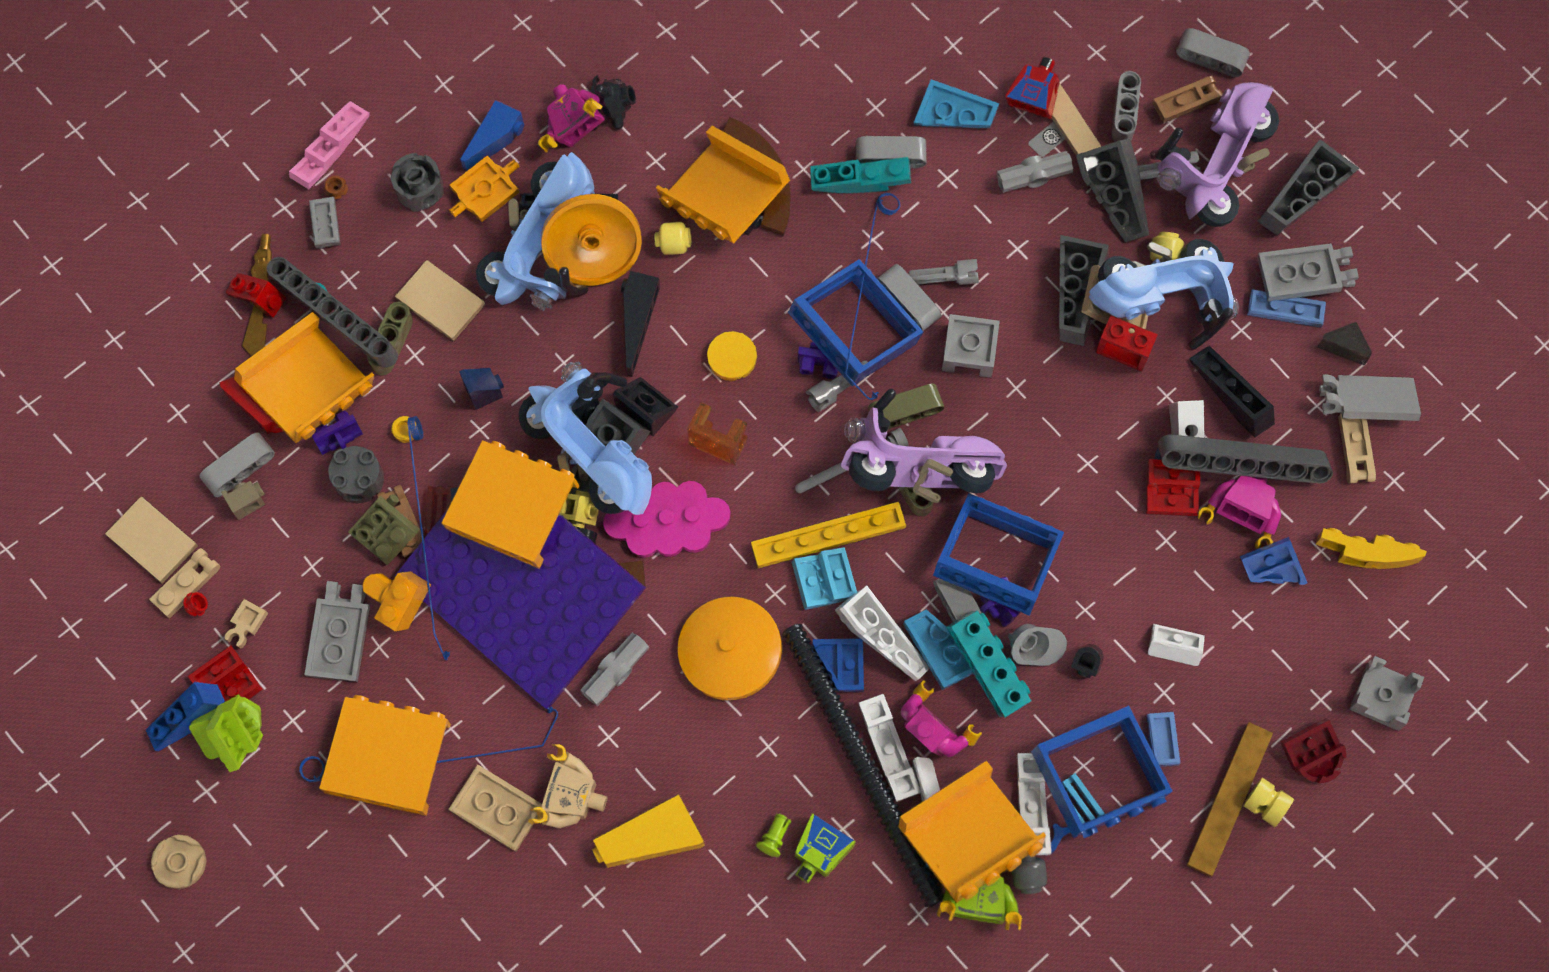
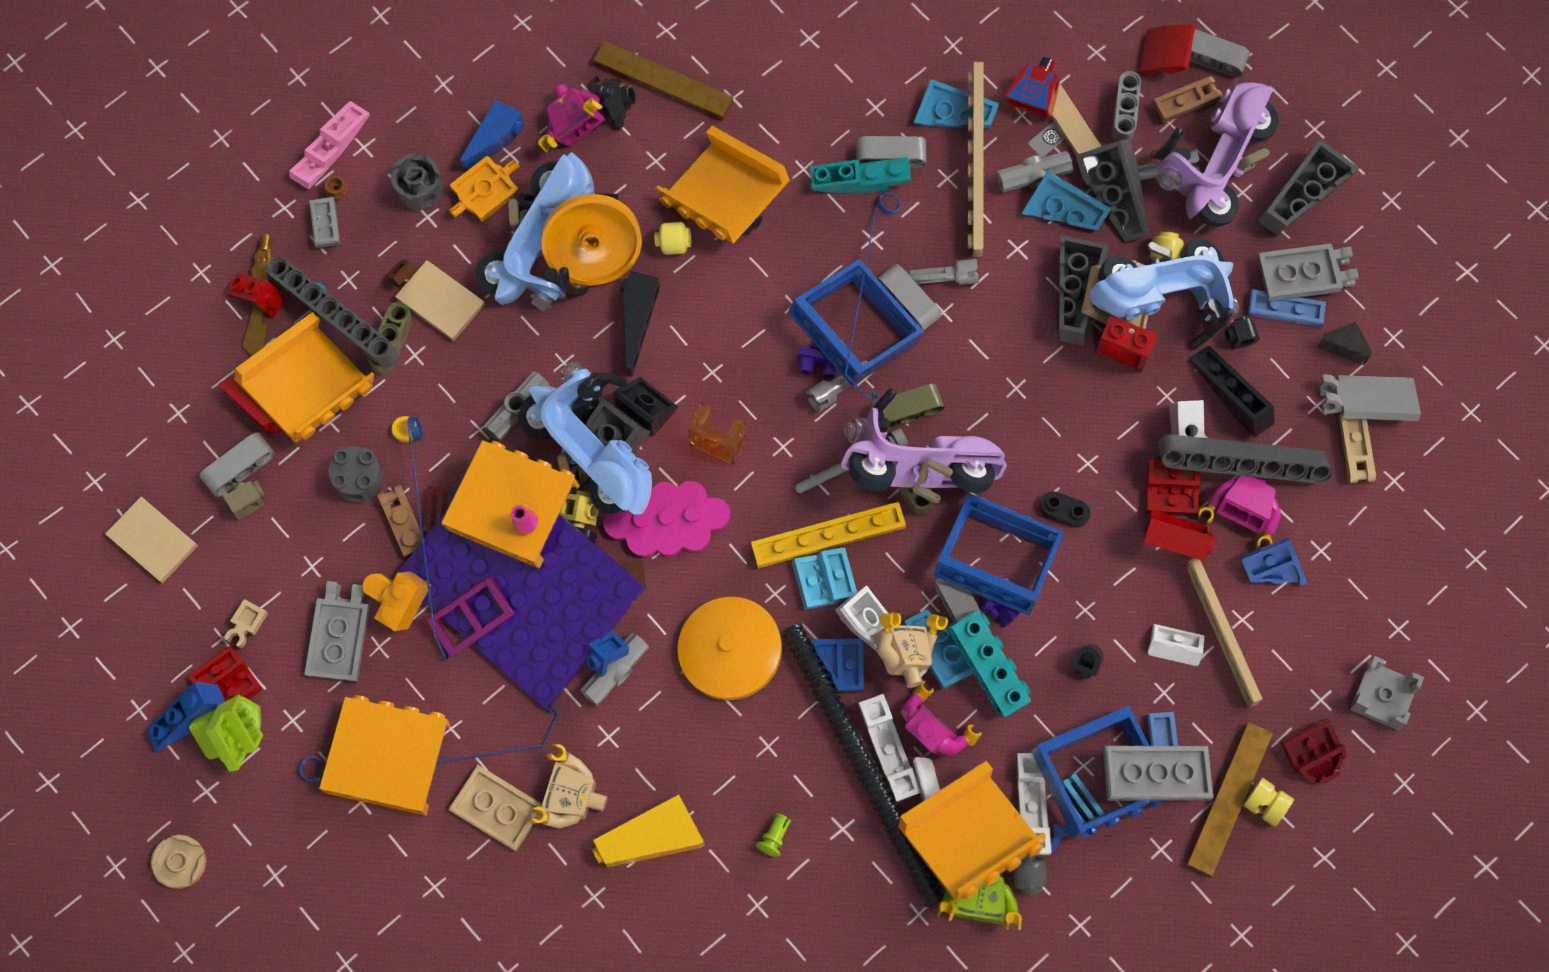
(186, 580): tan plate -> none
(195, 604): red plate -> none
(338, 434): dark purple hips -> none
(384, 529): olive plate -> none
(401, 272): none -> reddish brown plate
(480, 631): none -> magenta window
(482, 386): dark blue slope -> none
(506, 418): none -> light grey piece
(524, 520): none -> dark pink cone
(605, 652): none -> blue bracket
(663, 80): none -> pearl gold tile
(732, 356): yellow tile -> none
(778, 210): reddish brown tile -> none
(821, 849): torso -> none
(907, 648): none -> tan torso
(971, 344): light grey panel -> none
(975, 148): none -> tan plate
(1037, 645): light grey piece -> none
(1064, 511): none -> black plate
(1065, 203): none -> dark azure wing
(1157, 773): none -> light grey tile
(1167, 49): none -> red slope
(1179, 535): none -> red window
(1223, 632): none -> tan tile
(1242, 333): none -> black plate
(1380, 553): yellow slope -> none

